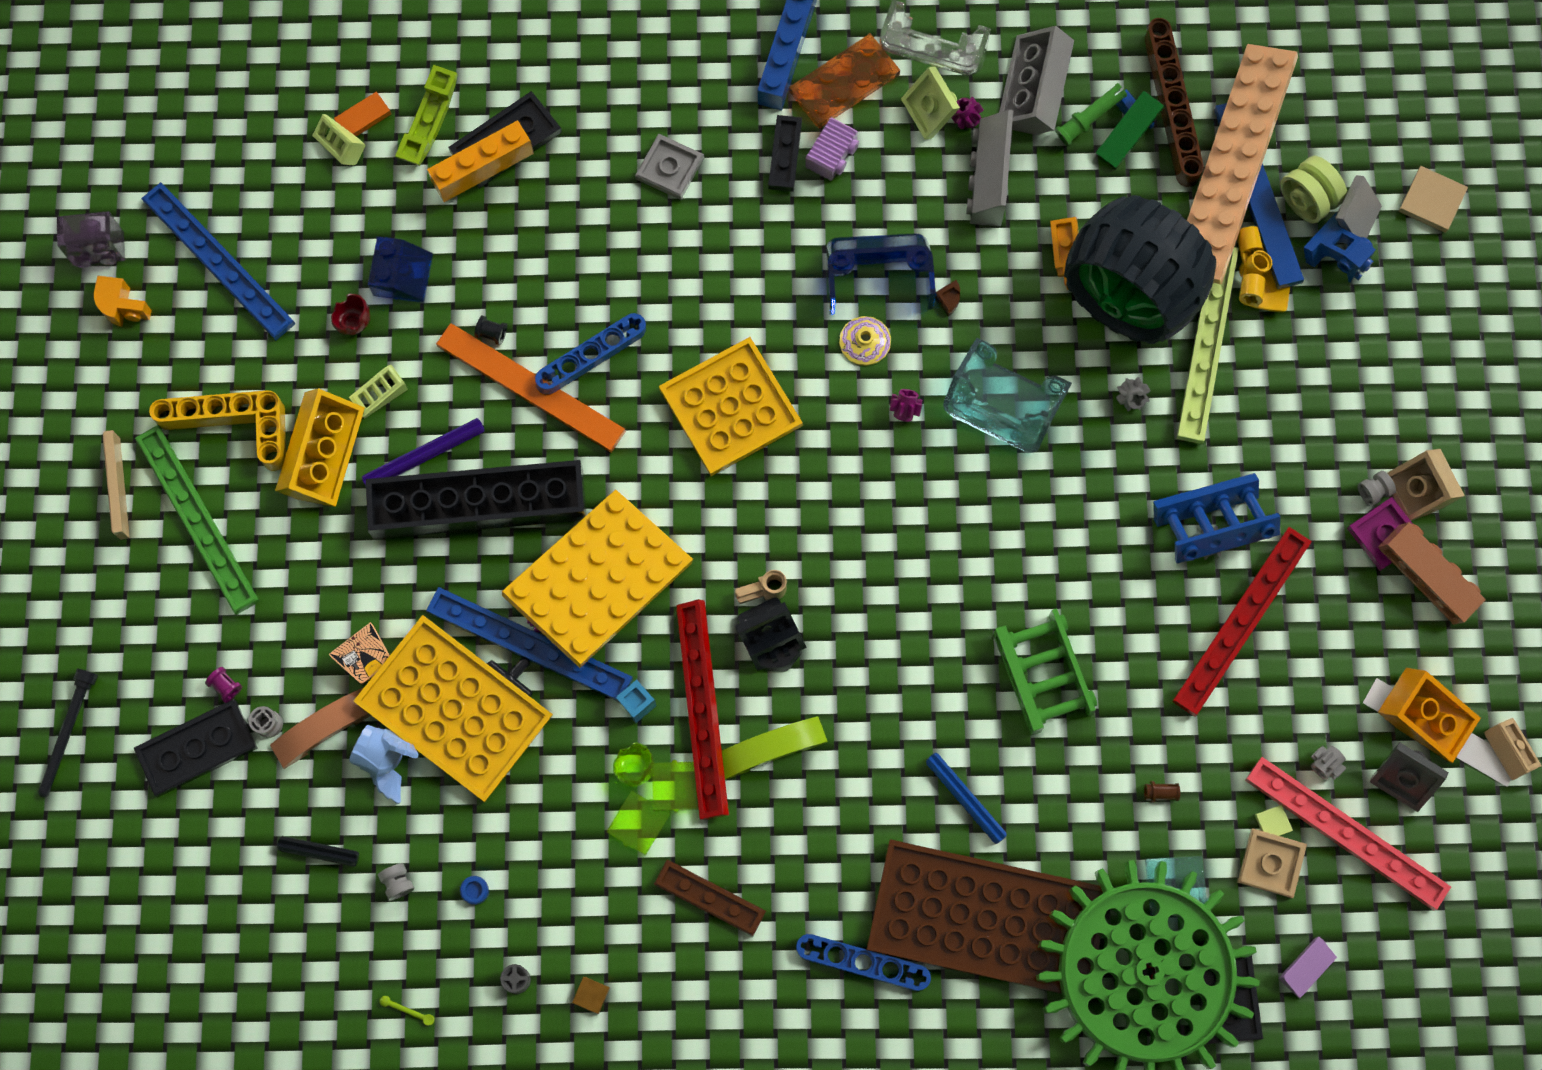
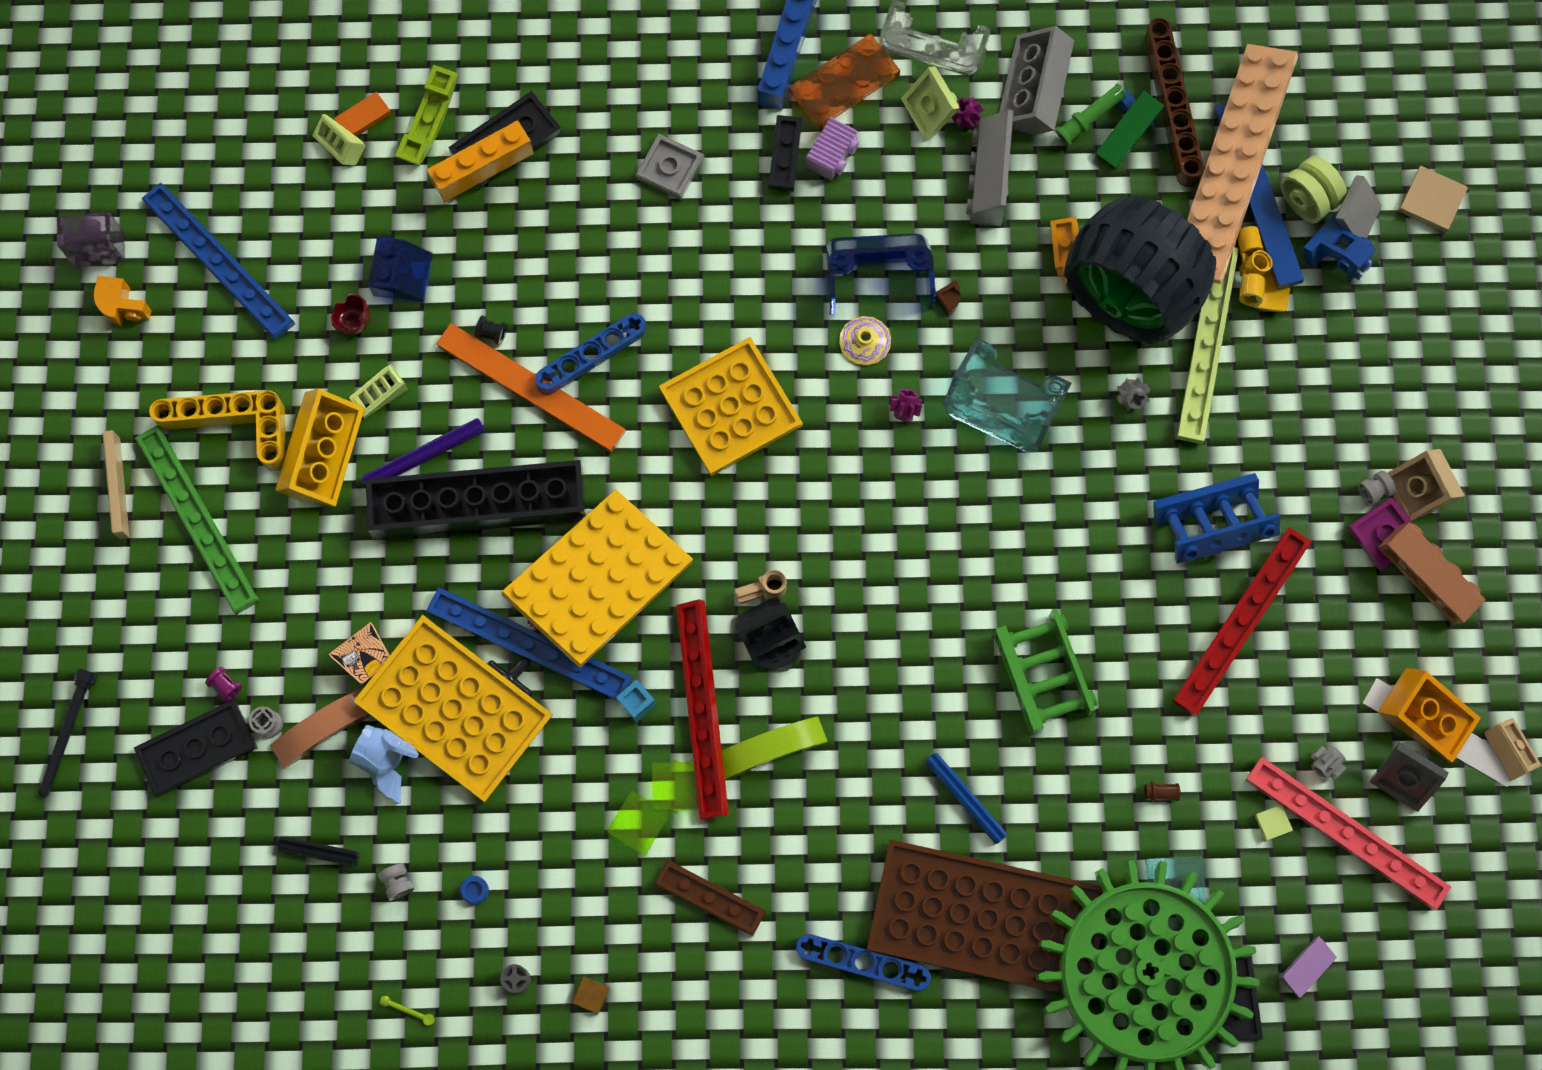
(634, 765): clear neon green hair -> none
(1272, 863): tan tile -> none

